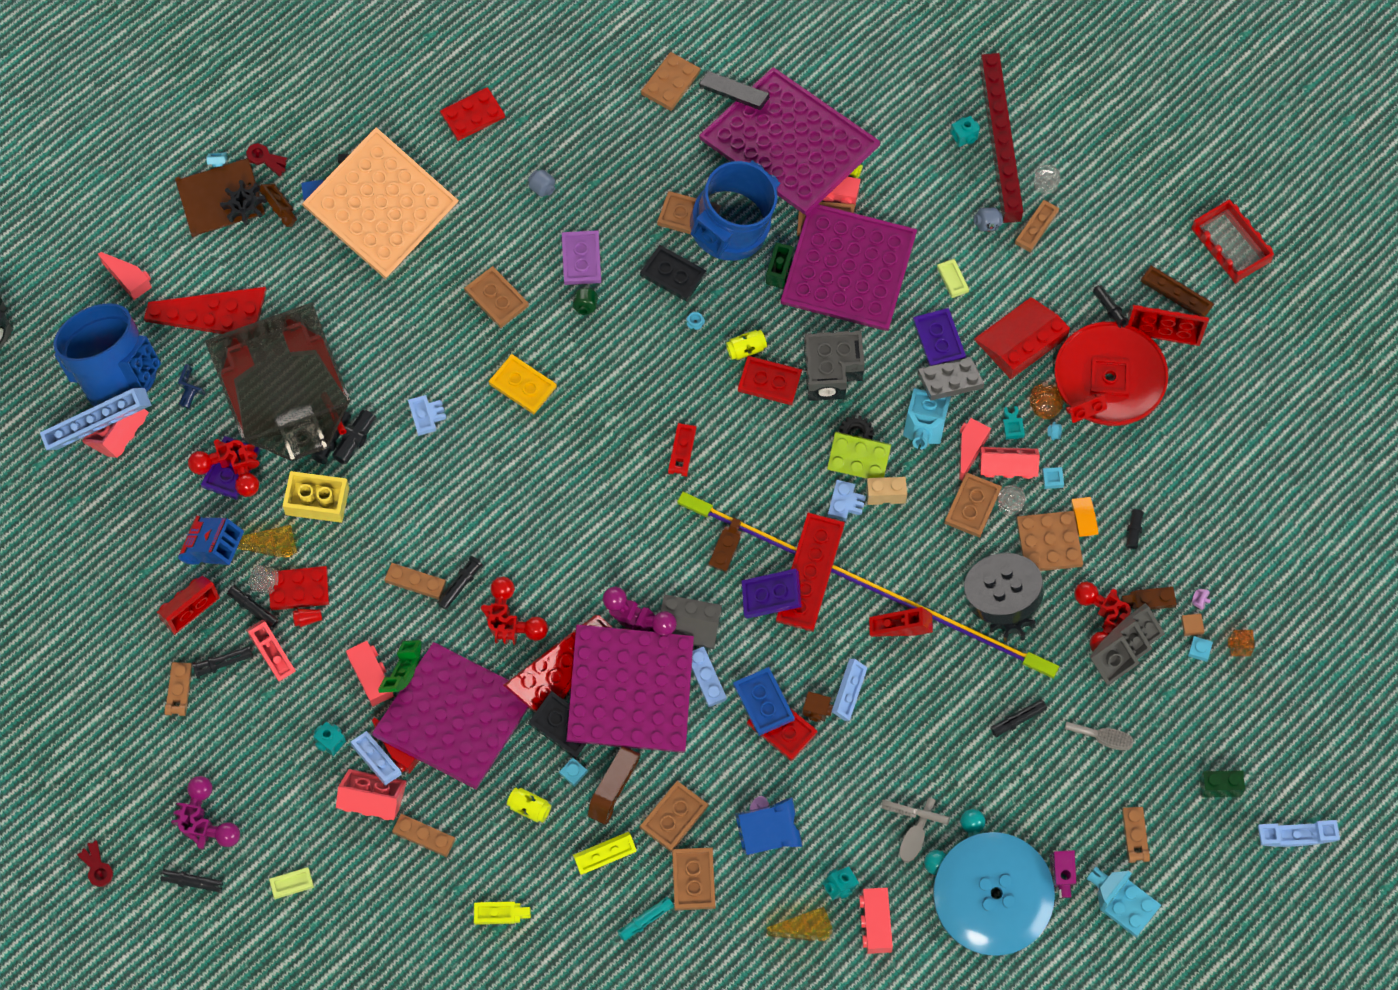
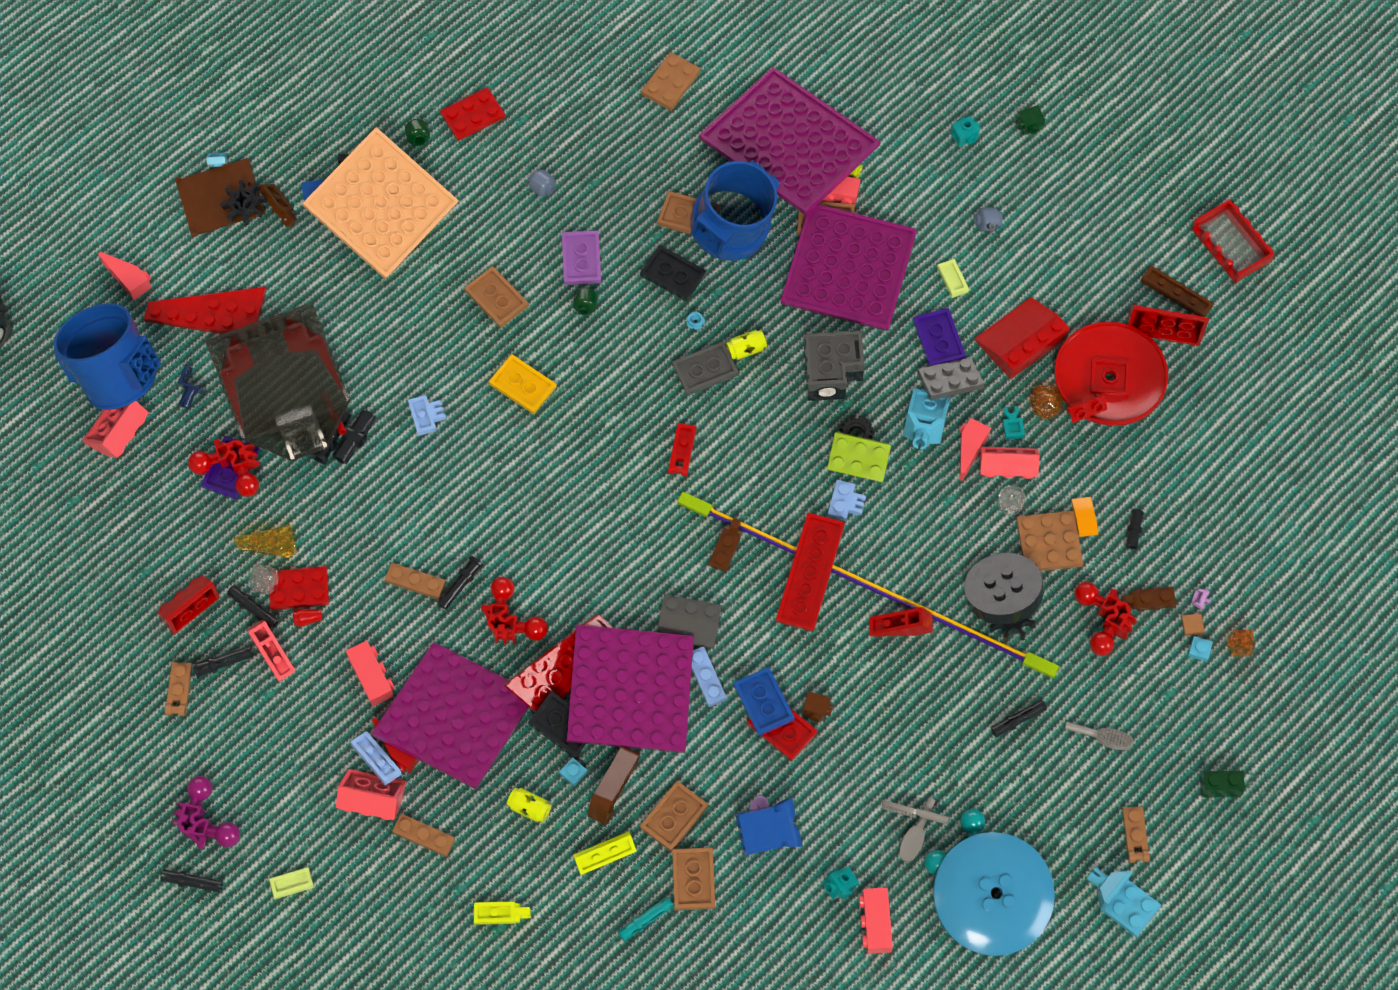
(95, 418): light blue brick -> none
(99, 873): dark red piece -> none
(211, 541): blue piece -> none
(259, 154): dark red piece -> none
(316, 496): light yellow brick -> none
(329, 738): teal brick -> none
(404, 671): green slope -> none
(417, 132): none -> dark green head
(635, 618): magenta piece -> none
(705, 368): none -> dark grey plate
(734, 90): tile -> none
(769, 380): red plate -> none
(771, 593): dark purple plate -> none
(779, 265): dark green brick -> none
(807, 926): clear yellow slope -> none
(849, 689): light blue plate -> none
(886, 490): tan brick -> none
(973, 505): medium nougat plate -> none
(1001, 138): dark red brick -> none
(1030, 120): none -> dark green brick
(1037, 226): medium nougat plate -> none
(1046, 180): clear wheel -> none
(1053, 478): medium azure plate -> none
(1055, 431): medium azure plate -> none
(1063, 863): magenta torso -> none
(1113, 310): black pin -> none
(1126, 644): dark grey slope -> none
(1299, 834): light blue slope -> none

